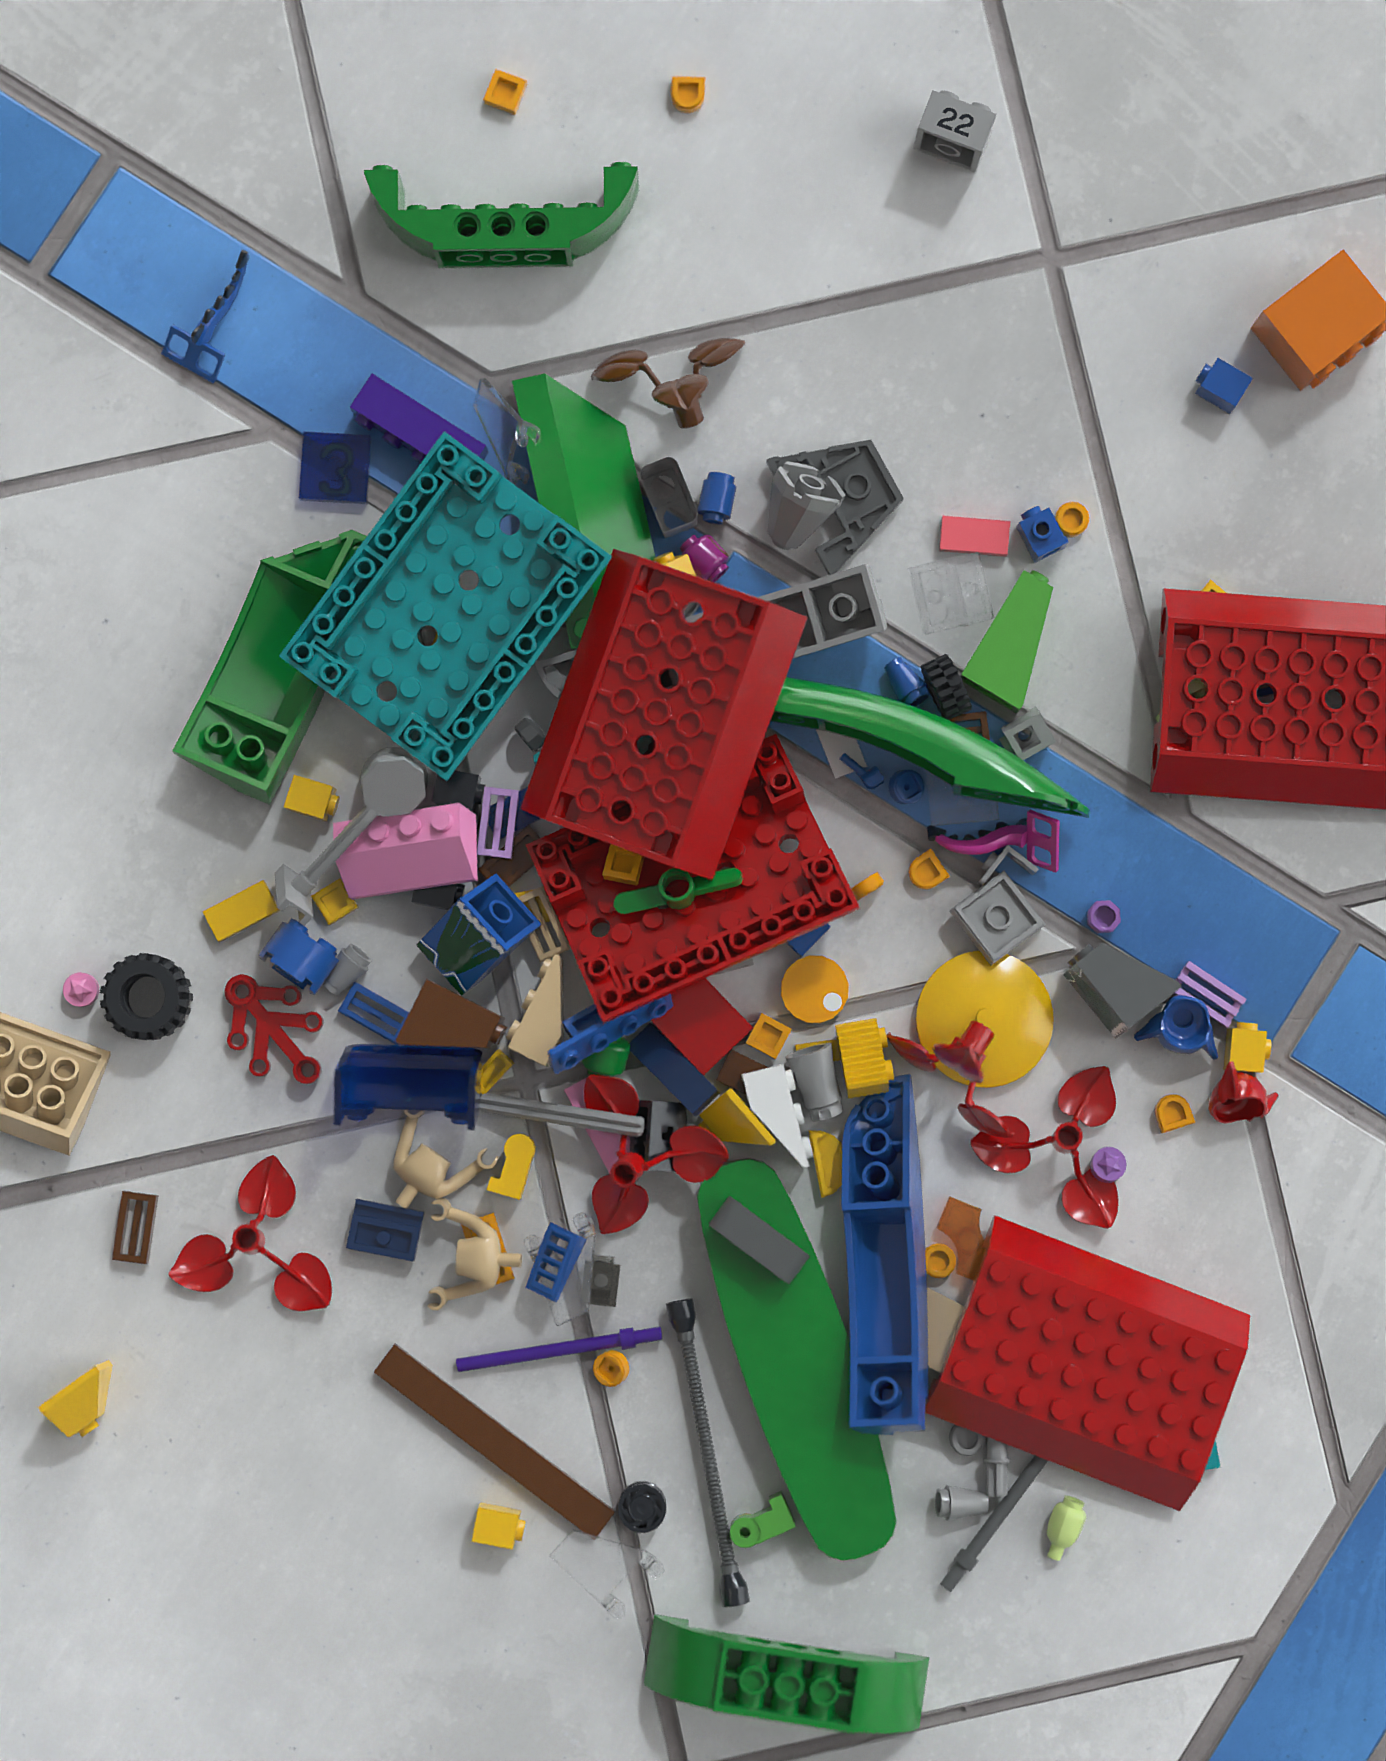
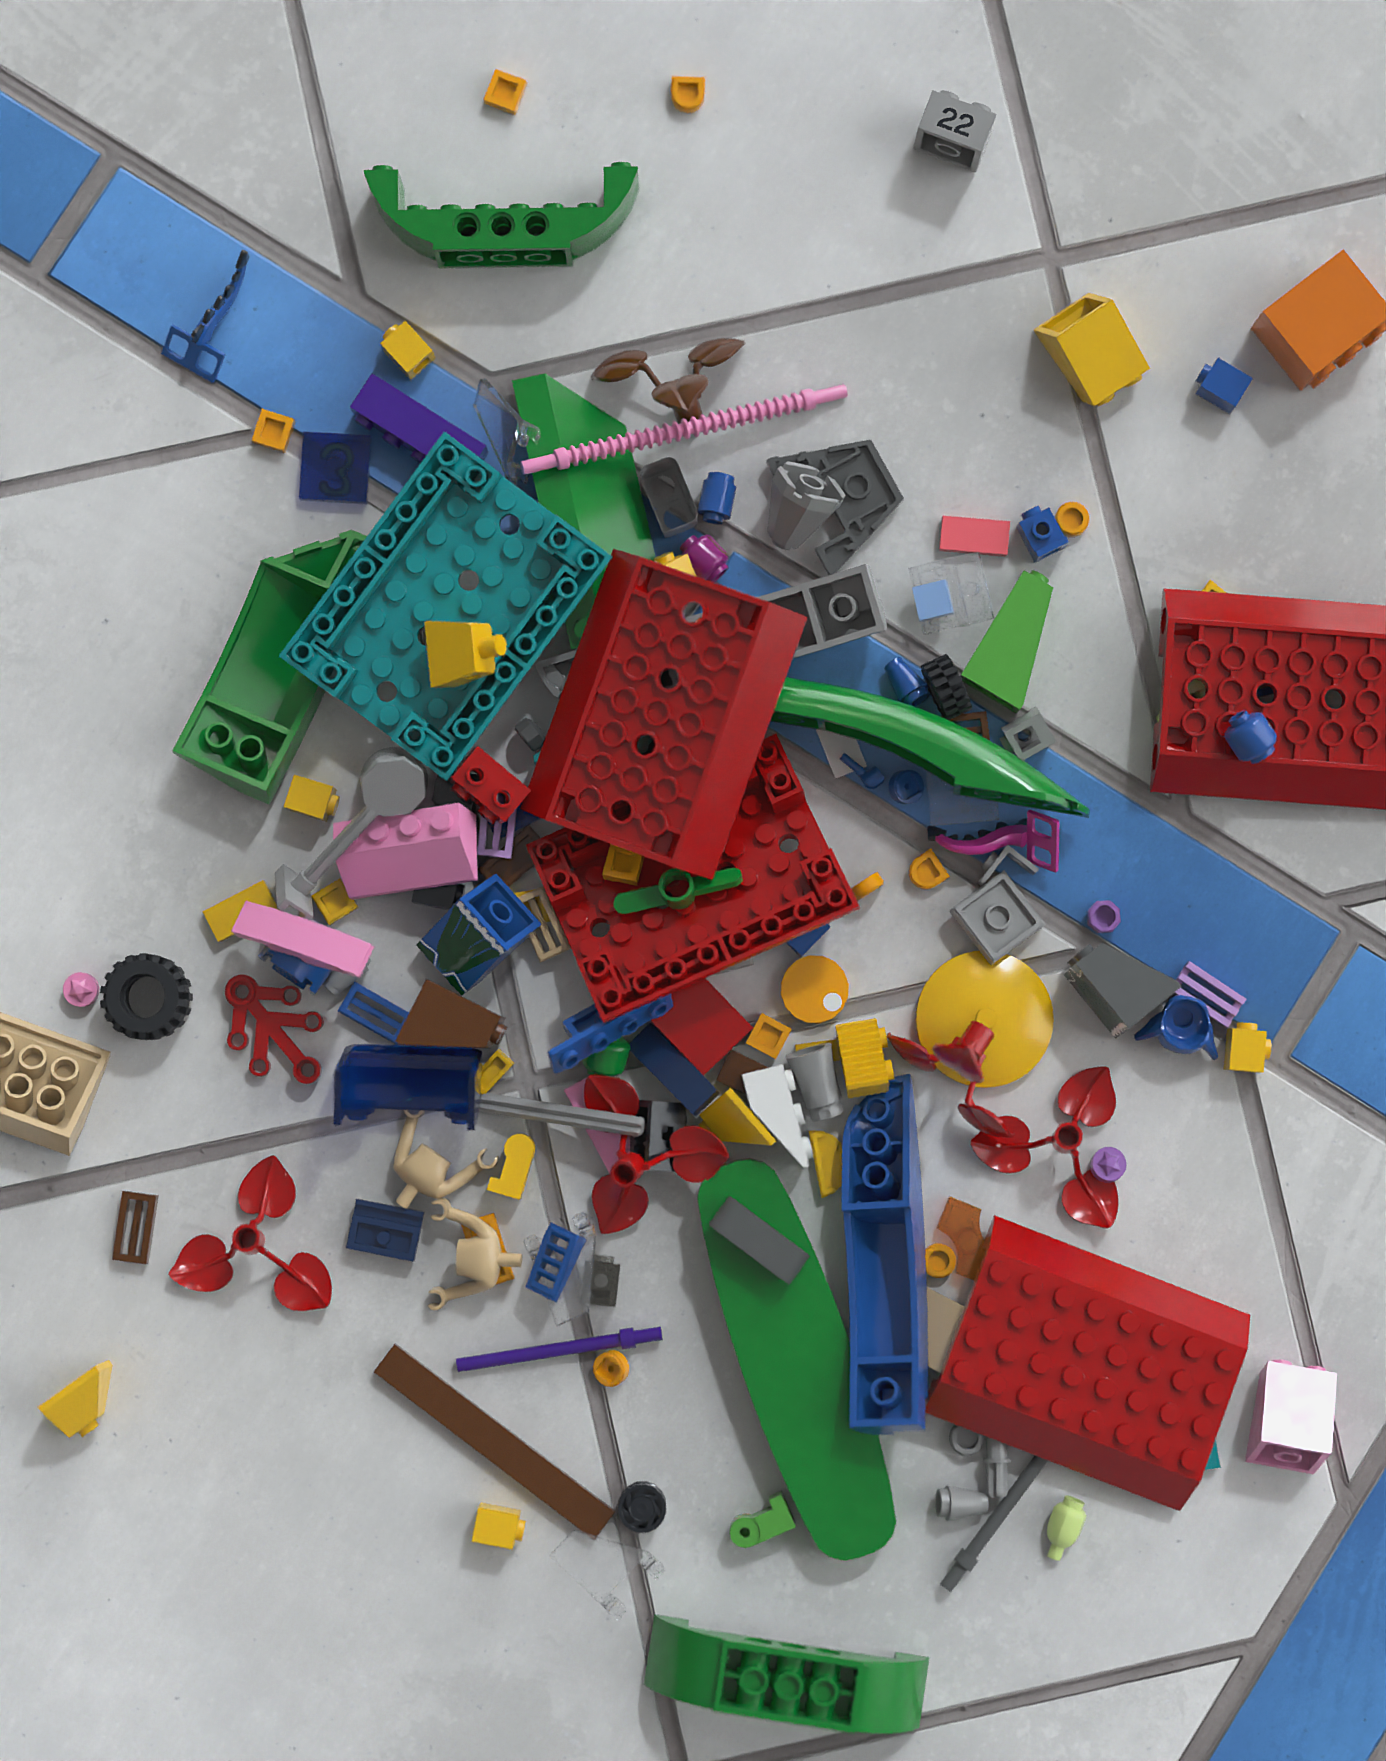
(273, 430): none -> light orange tile
(303, 939): none -> bright pink slope
(407, 349): none -> yellow brick
(461, 652): none -> yellow torso
(491, 780): none -> red brick
(542, 1022): tan slope -> none
(563, 458): none -> bright pink hose
(732, 1586): dark grey hose -> none
(933, 600): none -> light blue tile
(1093, 348): none -> yellow slope
(1173, 1113): light orange tile -> none
(1239, 1097): red piece -> none
(1250, 736): none -> blue head
(1292, 1417): none -> slope

